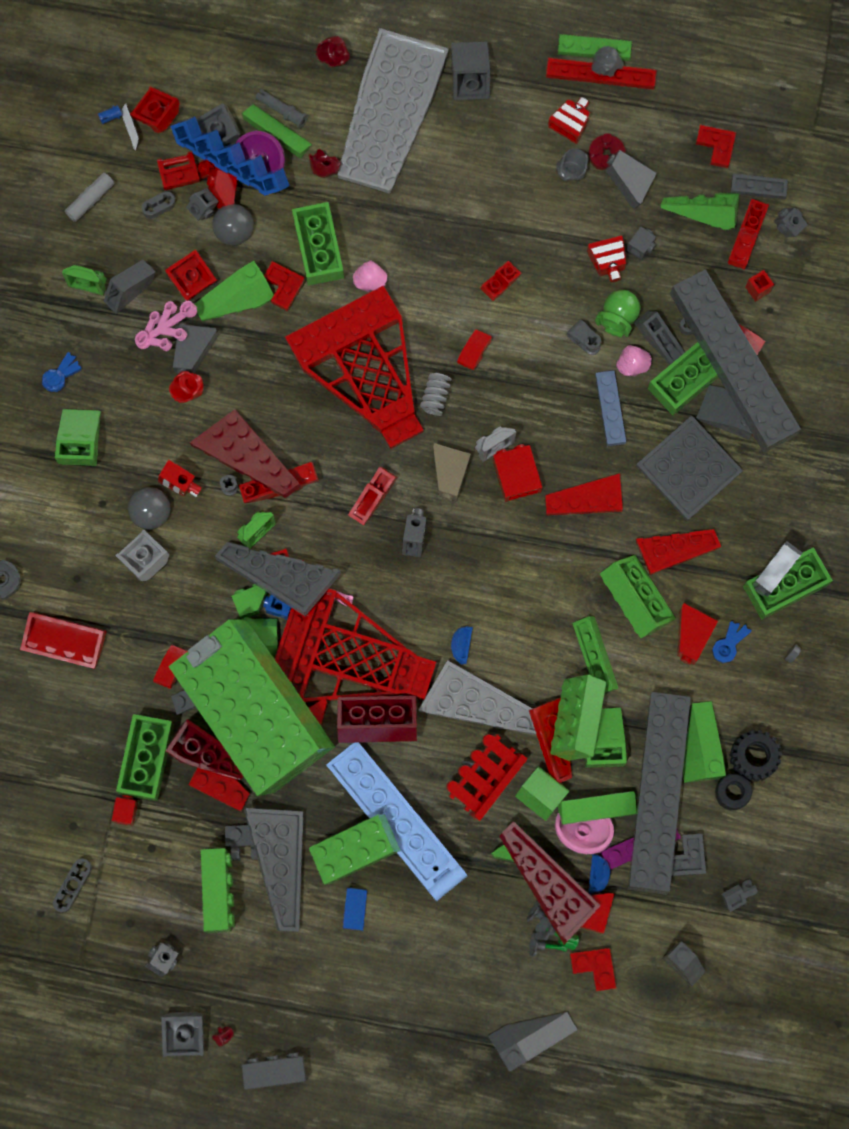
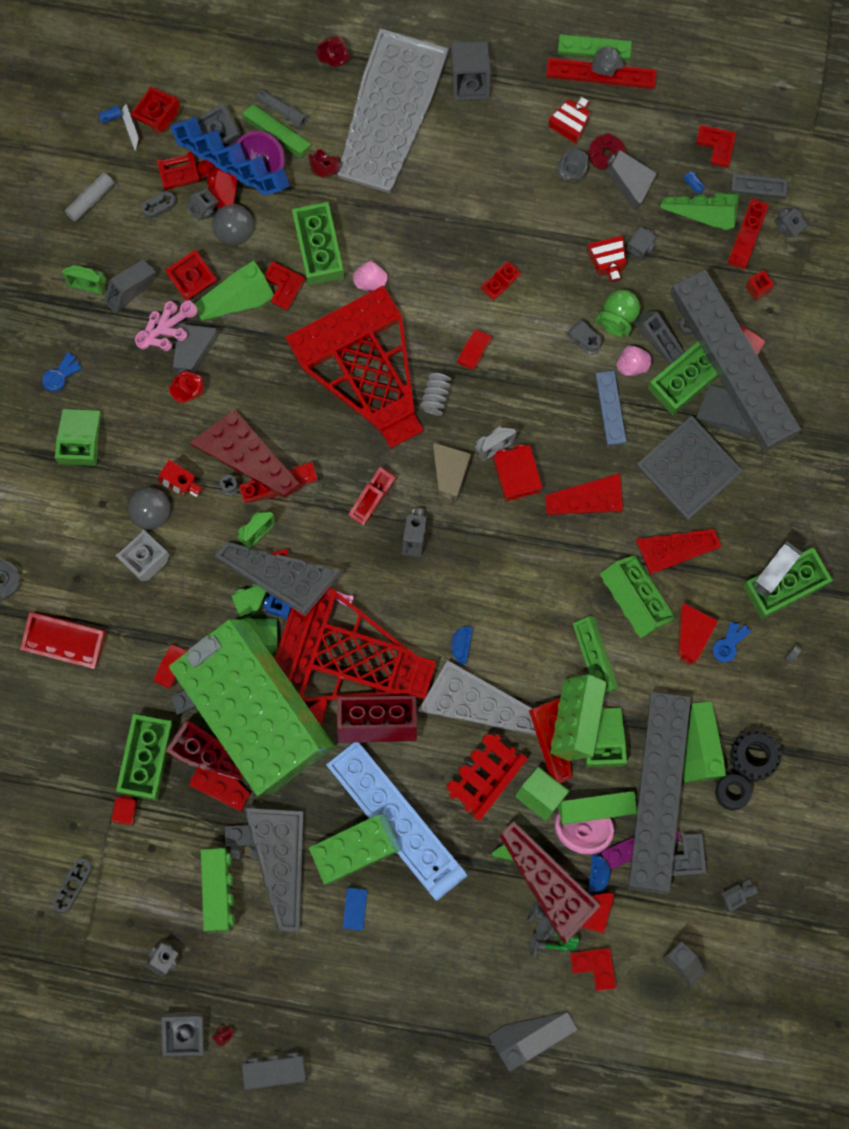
(694, 182): none -> blue pin

